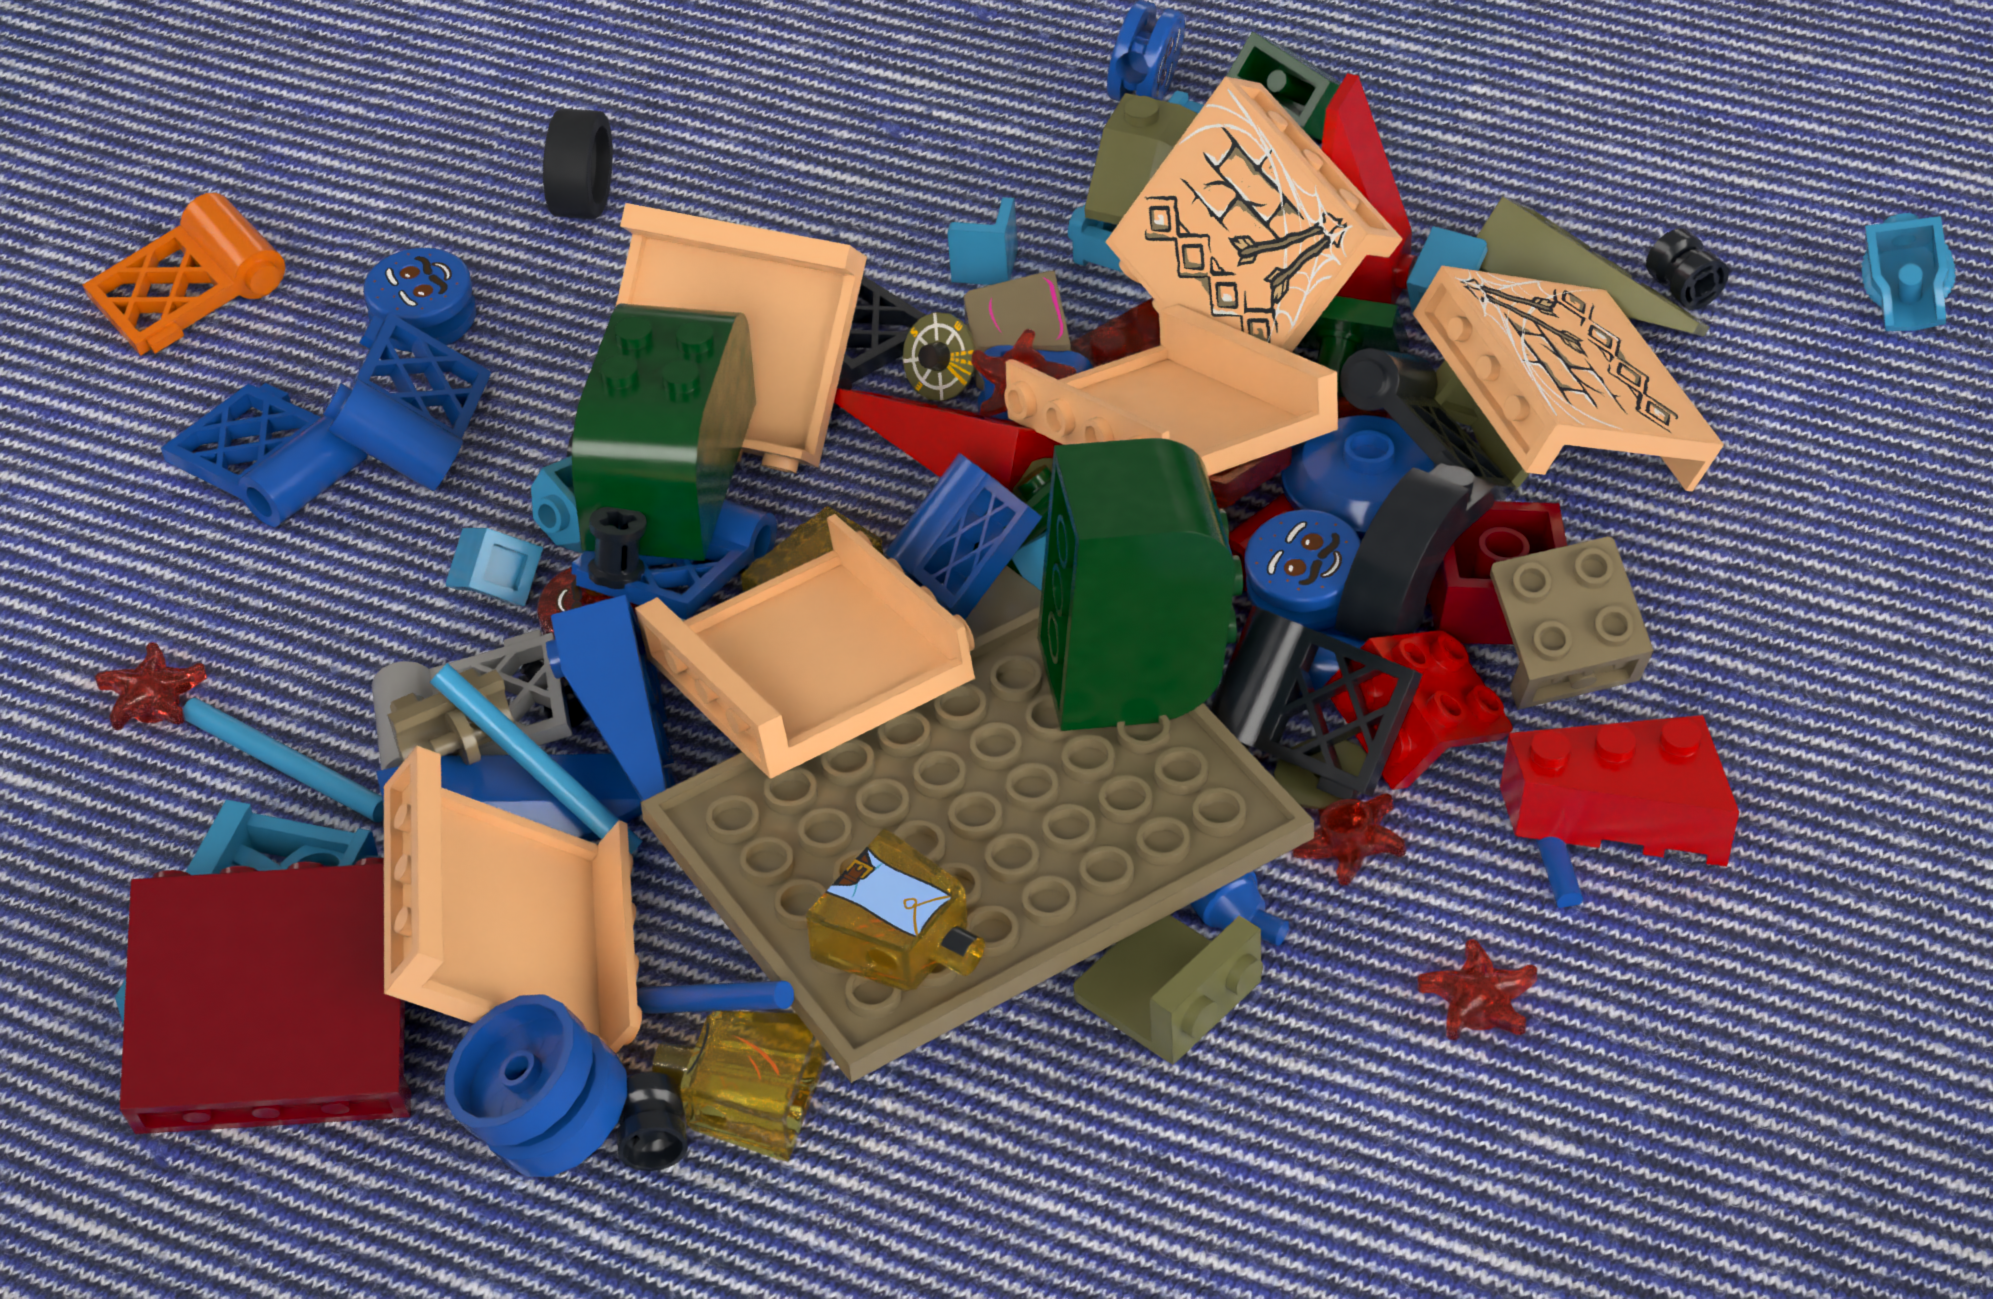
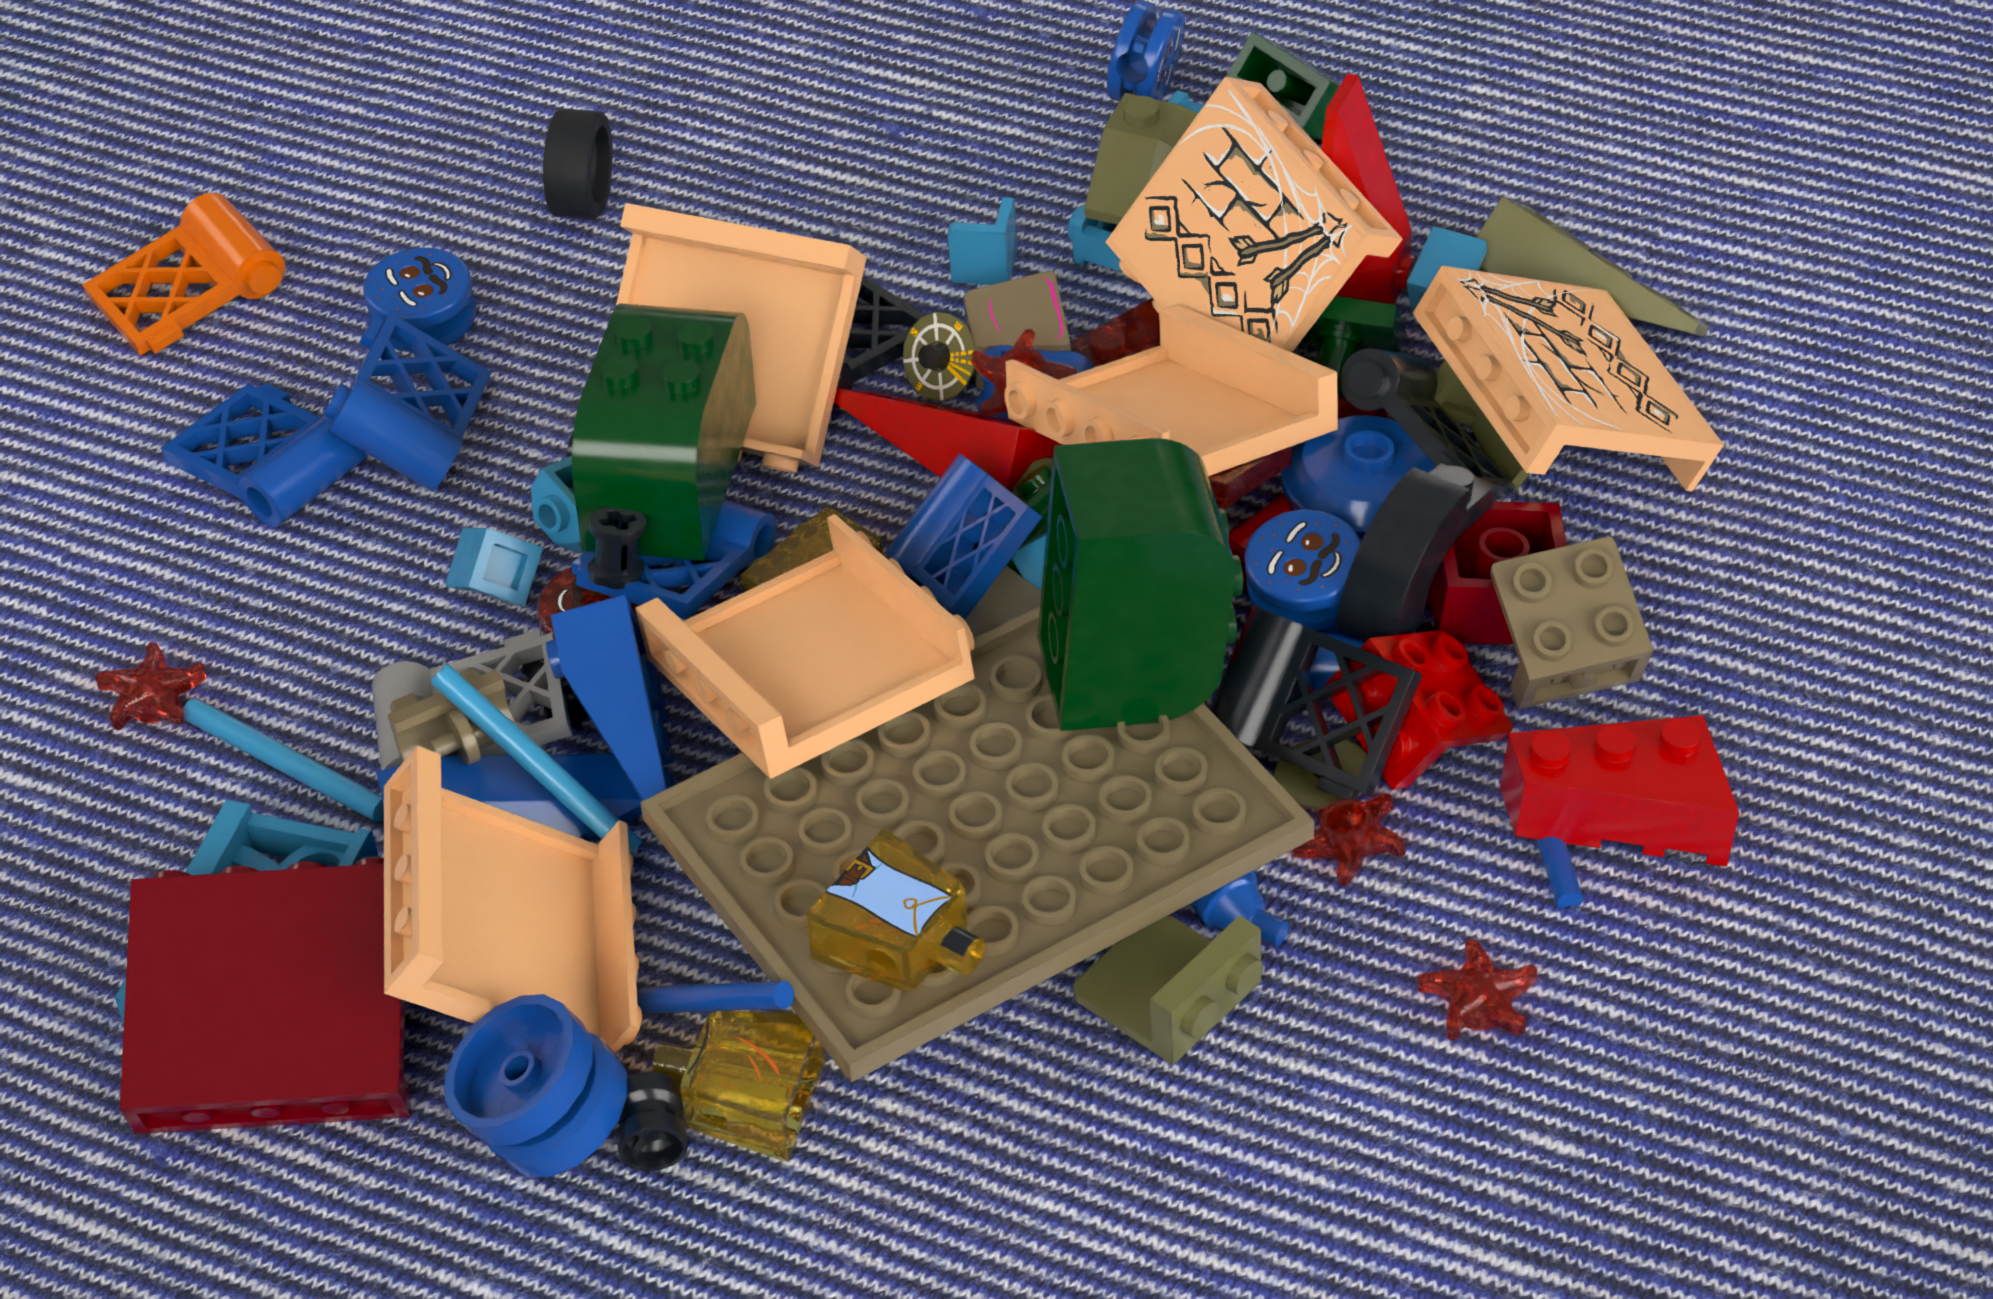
(1693, 274): black wheel -> none
(1908, 271): dark azure hand -> none

